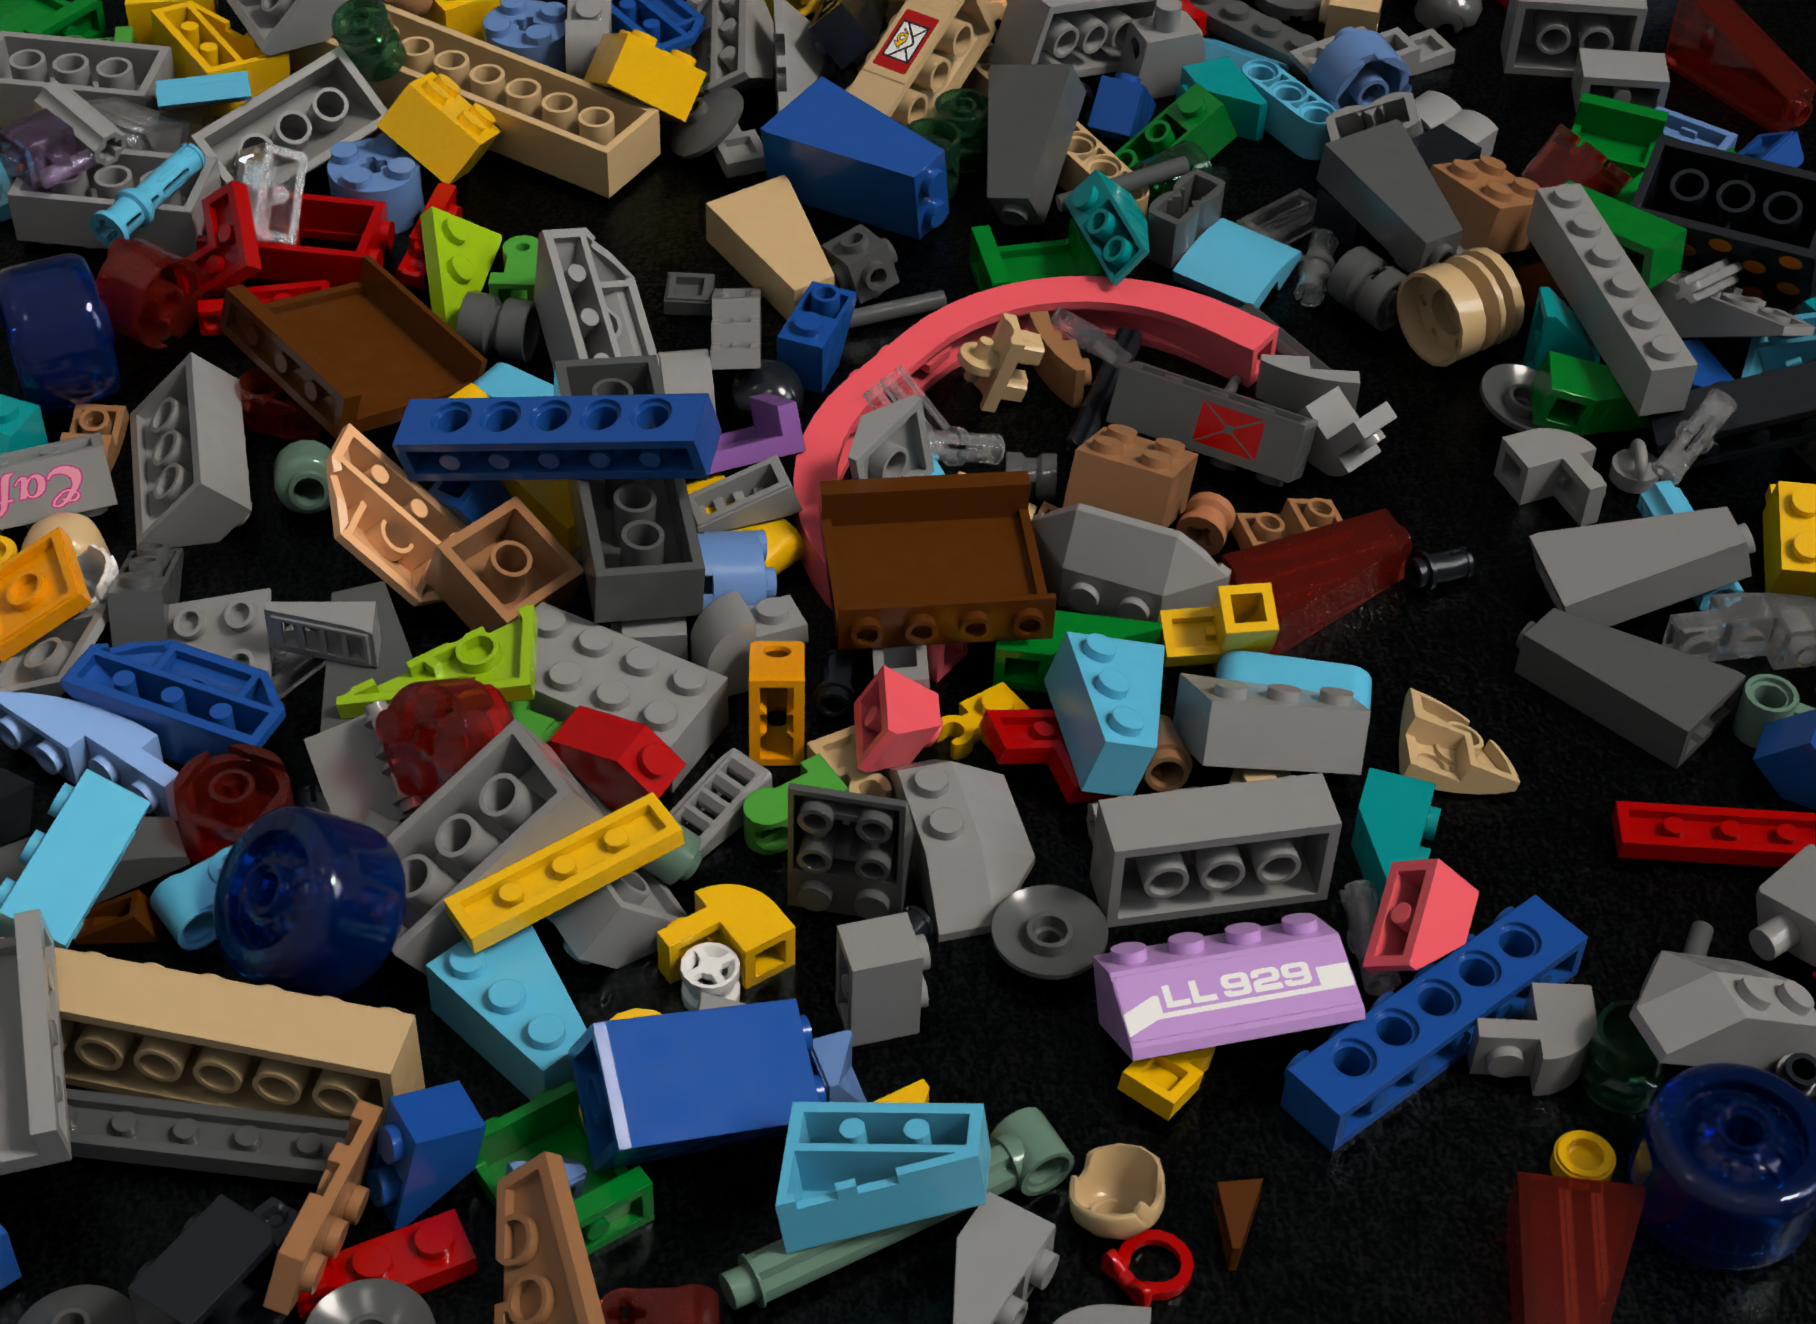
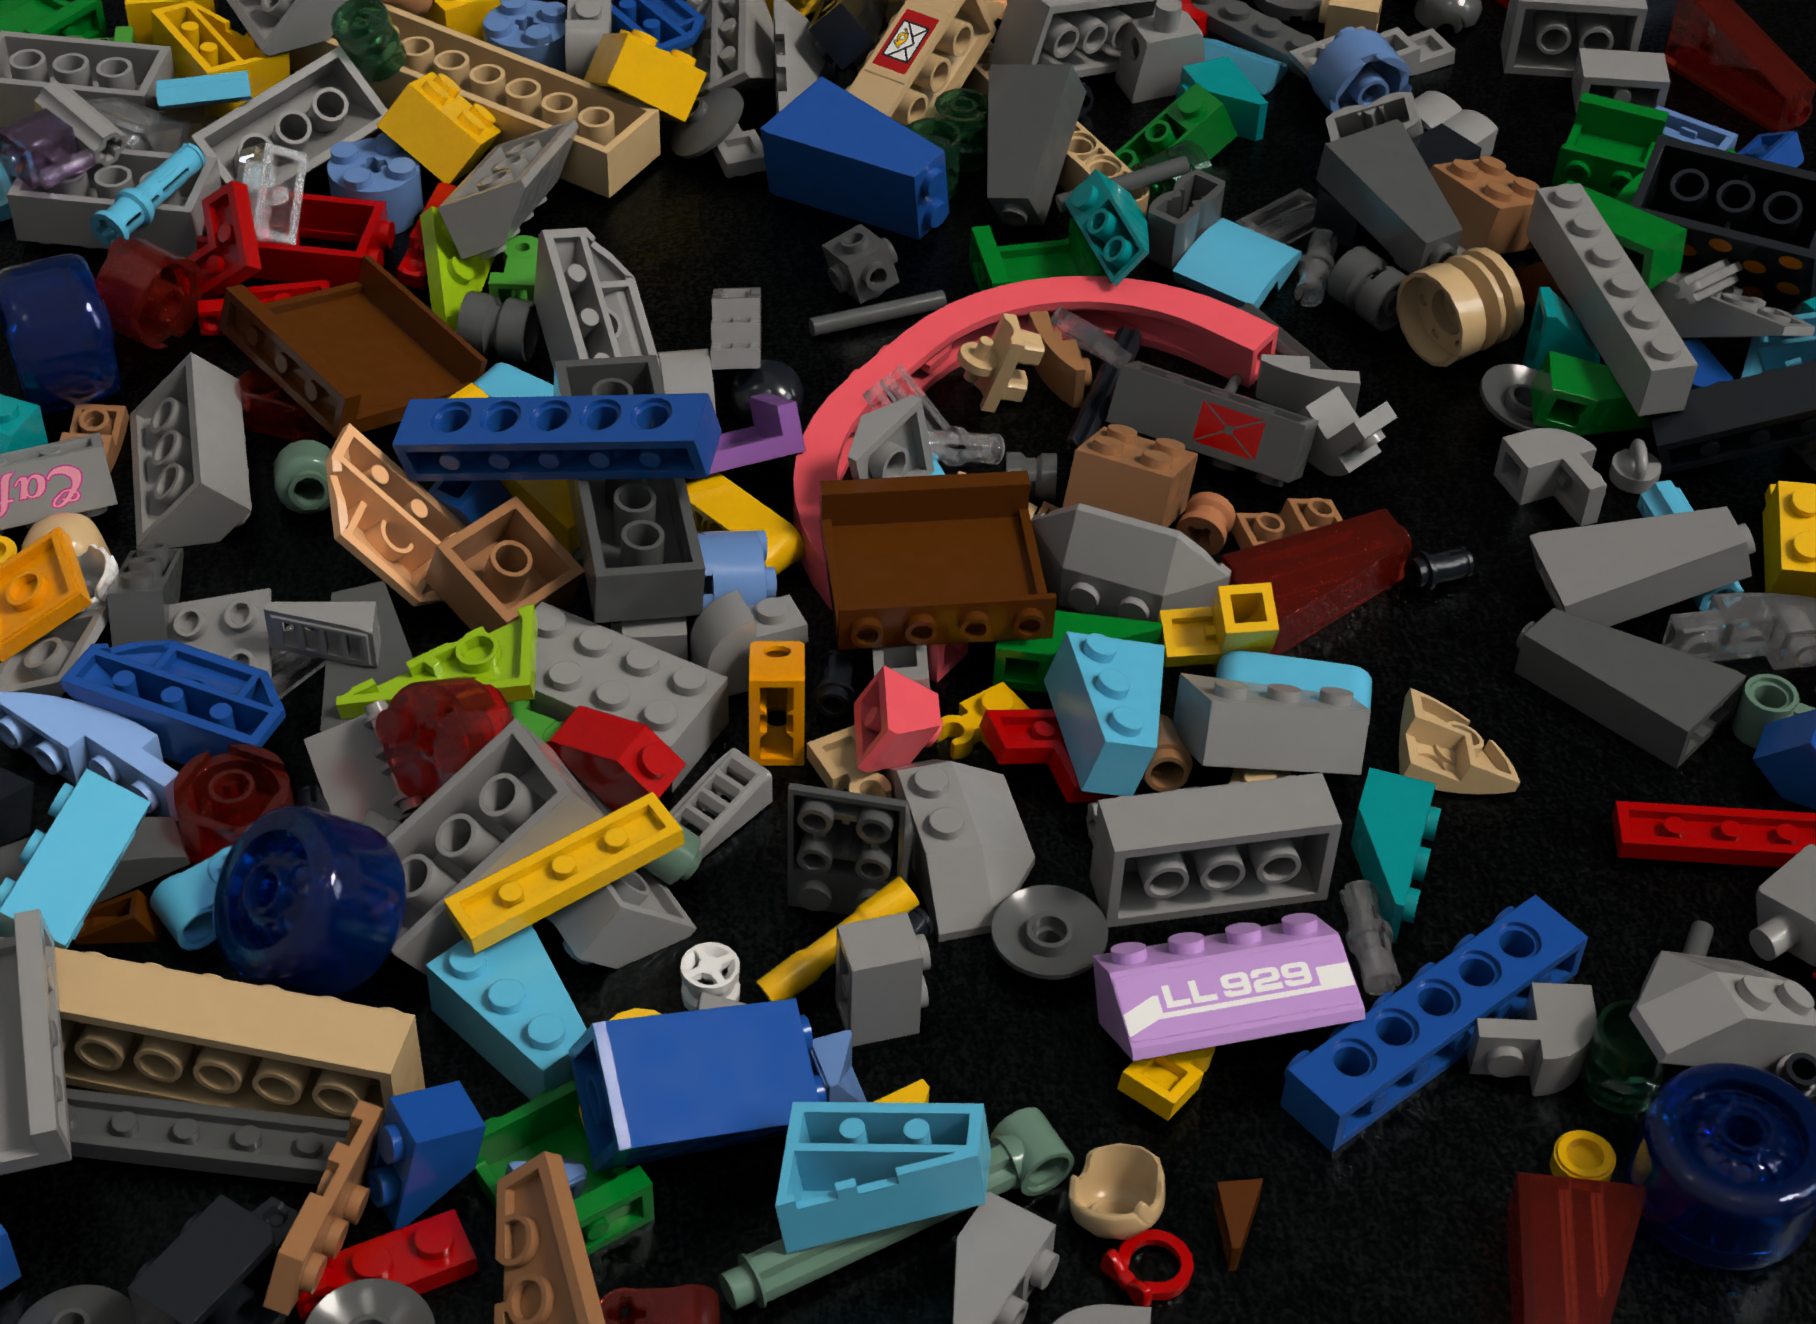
(506, 190): none -> light grey slope
(689, 294): dark grey tile -> none
(735, 918): yellow brick -> none
(760, 496): light grey slope -> none
(768, 807): bright green leg -> none
(769, 241): tan slope -> none
(807, 965): none -> yellow piece
(817, 334): blue slope -> none
(1121, 107): blue slope -> none
(1293, 110): medium azure beam -> none
(1420, 916): coral slope -> none
(1564, 161): clear red brick -> none
(1711, 413): clear pin -> none

